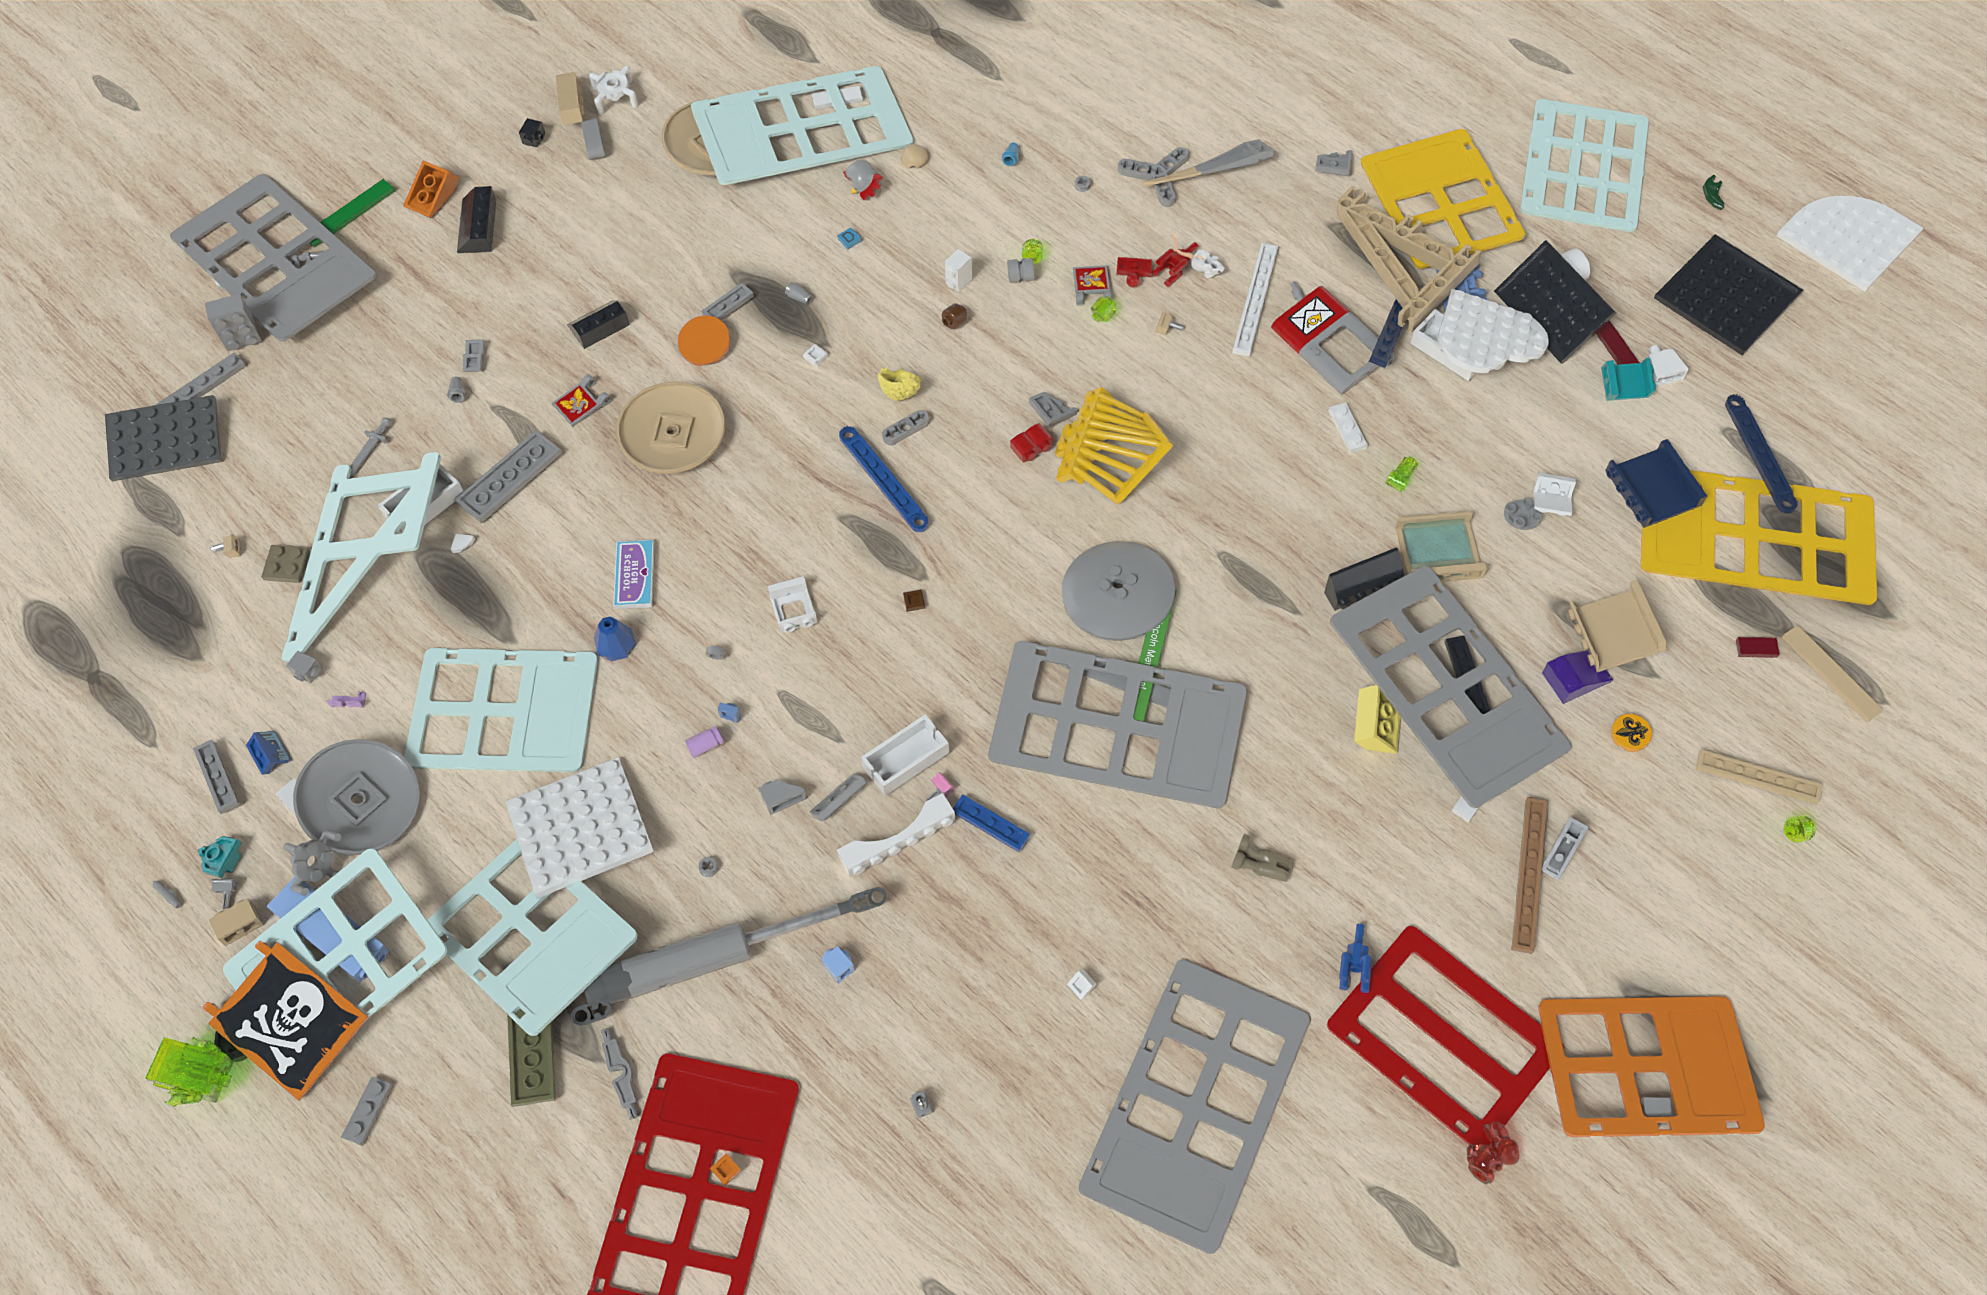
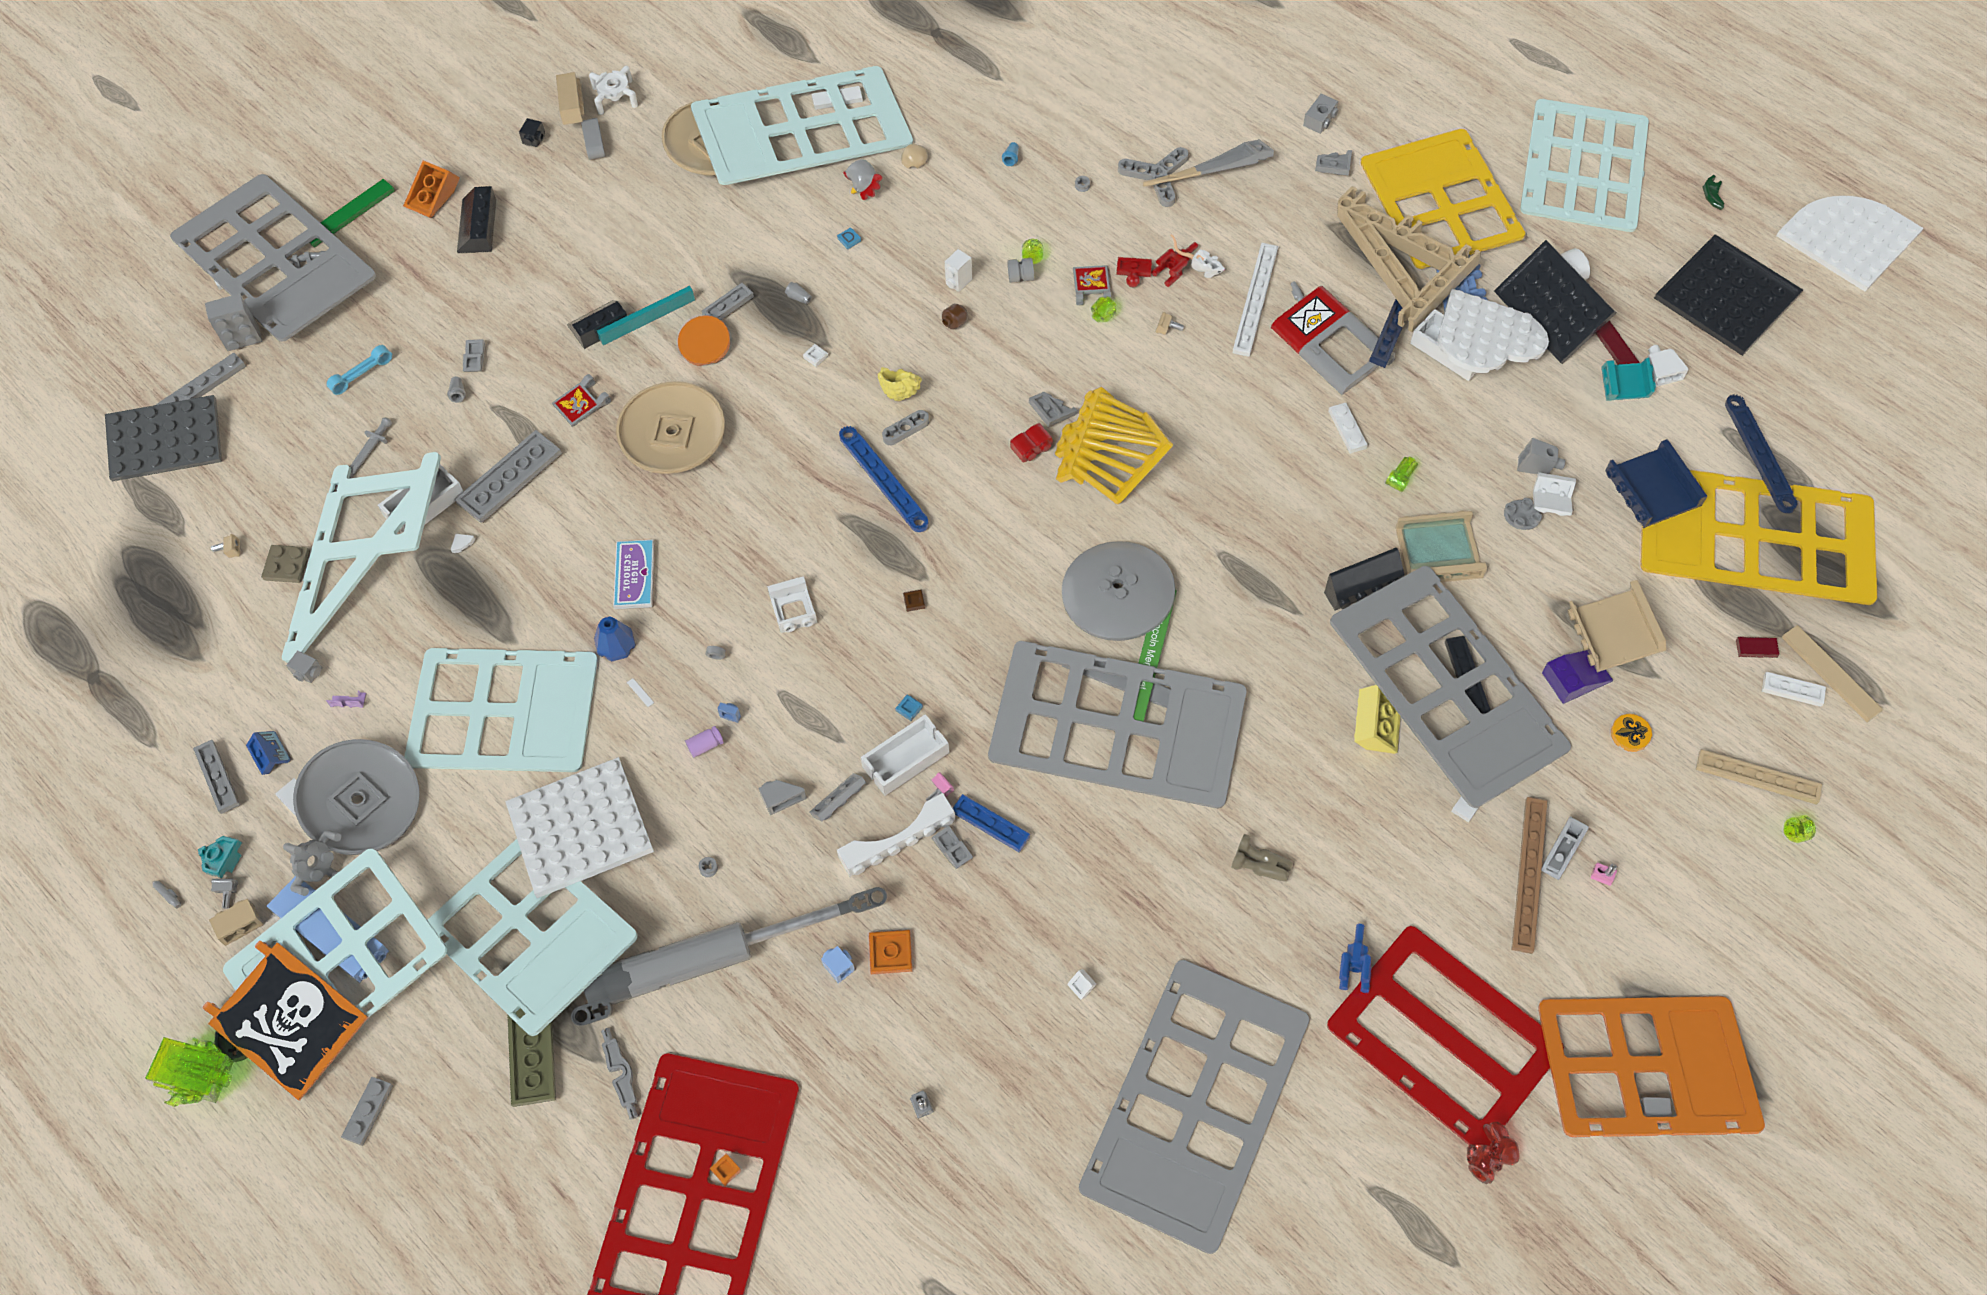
(358, 370): none -> medium azure piece
(640, 692): none -> white sticker
(646, 315): none -> teal tile
(890, 952): none -> orange tile
(909, 707): none -> dark azure tile
(951, 847): none -> light grey slope
(1321, 113): none -> light grey brick
(1539, 457): none -> light grey torso
(1607, 873): none -> bright pink piece
(1793, 689): none -> white plate

